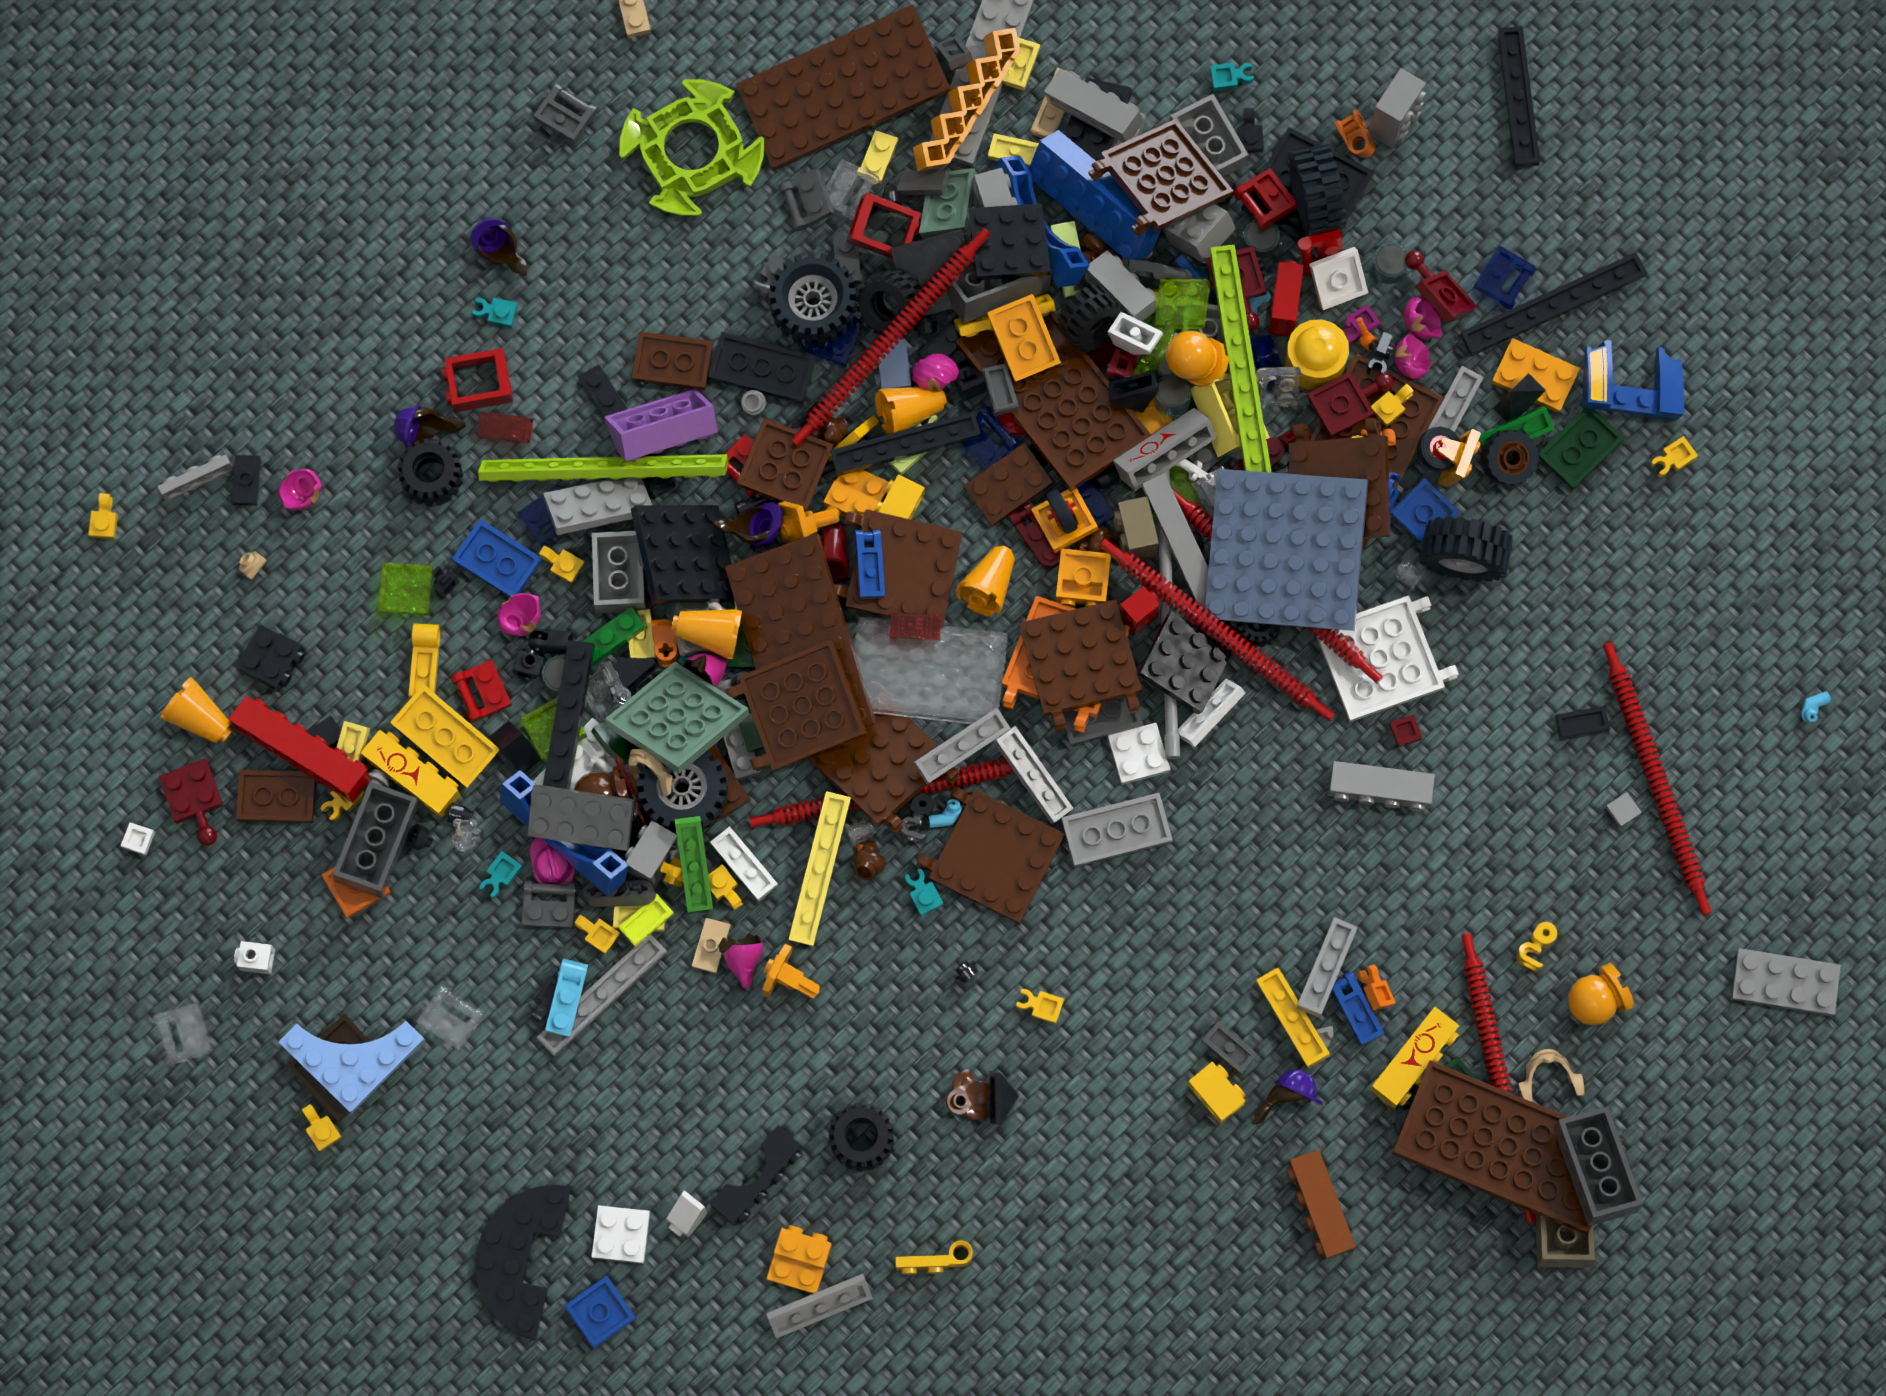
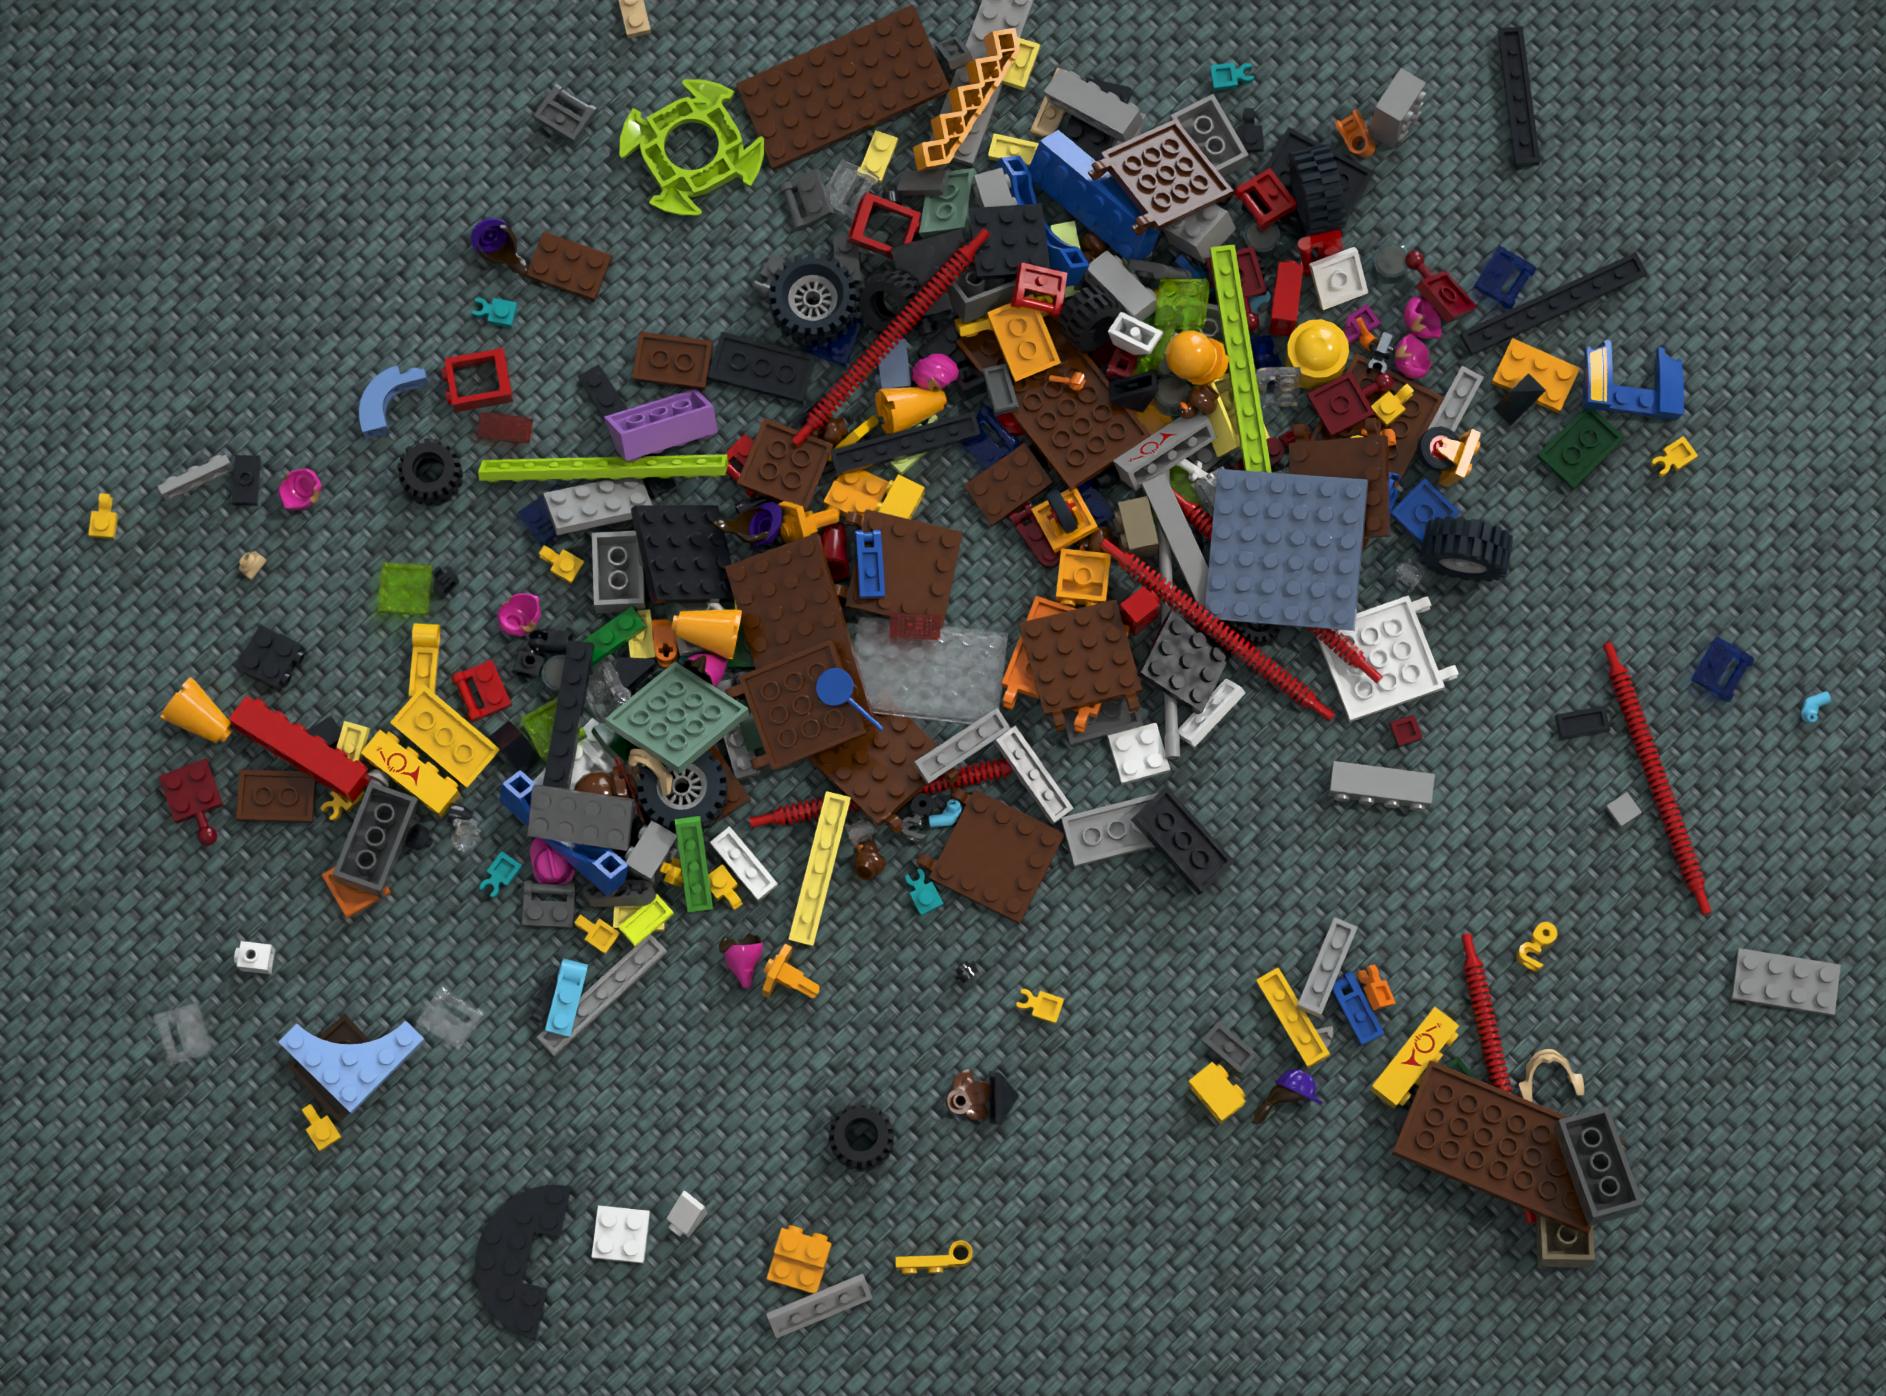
(137, 839): white plate -> none
(380, 393): none -> medium blue arch
(422, 423): piece -> none
(497, 559): blue plate -> none
(569, 266): none -> reddish brown plate
(600, 1312): blue plate -> none
(707, 953): tan plate -> none
(735, 1201): black arch -> none
(753, 402): light grey plate -> none
(836, 688): none -> blue piece
(988, 582): light orange cone -> none
(1039, 281): none -> plate
(1075, 382): none -> orange hand
(1182, 840): none -> black plate
(1201, 398): none -> reddish brown animal
(1321, 1205): dark orange brick -> none
(1524, 457): black wheel -> none
(1532, 423): green plate -> none
(1596, 998): light orange tile -> none
(1714, 665): none -> clear blue plate

